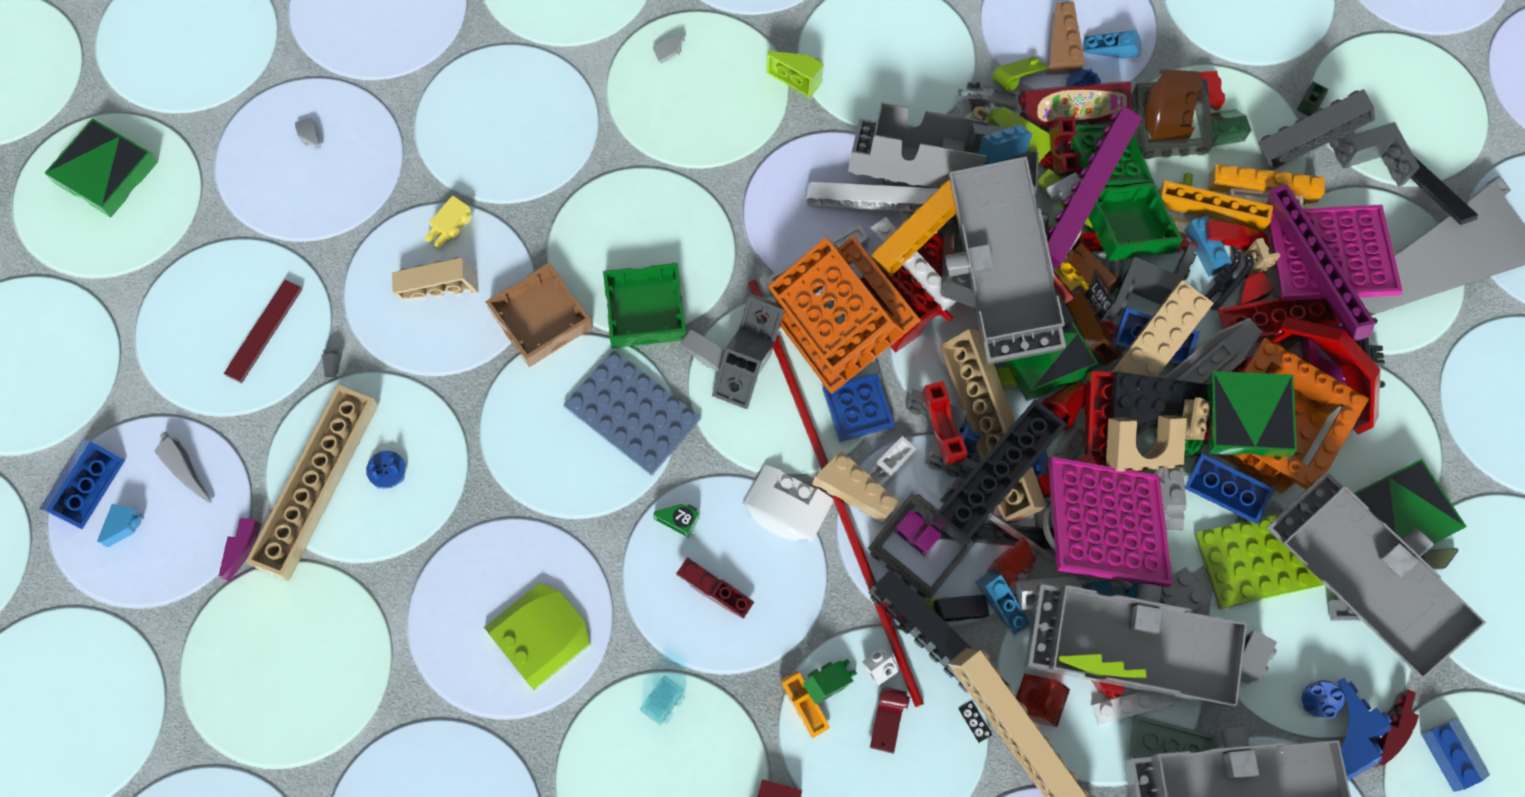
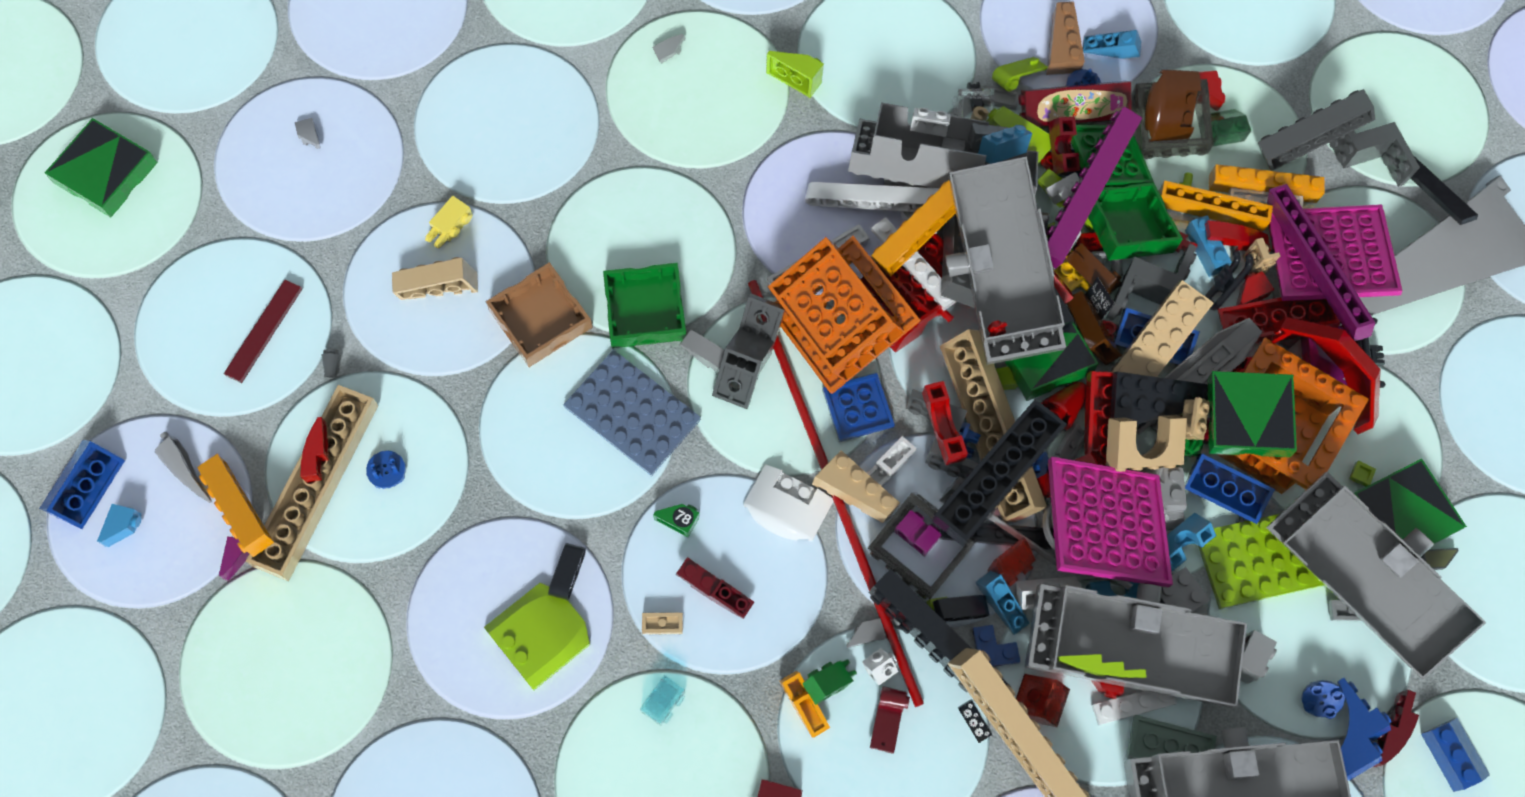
(235, 505): none -> light orange brick
(315, 451): none -> red slope
(567, 571): none -> black beam
(662, 623): none -> tan plate
(867, 632): none -> light grey slope
(930, 122): none -> white bracket
(997, 328): none -> red plate
(999, 653): none -> blue plate
(1191, 531): none -> dark azure arch
(1312, 99): dark green slope -> none
(1362, 473): none -> lime plate

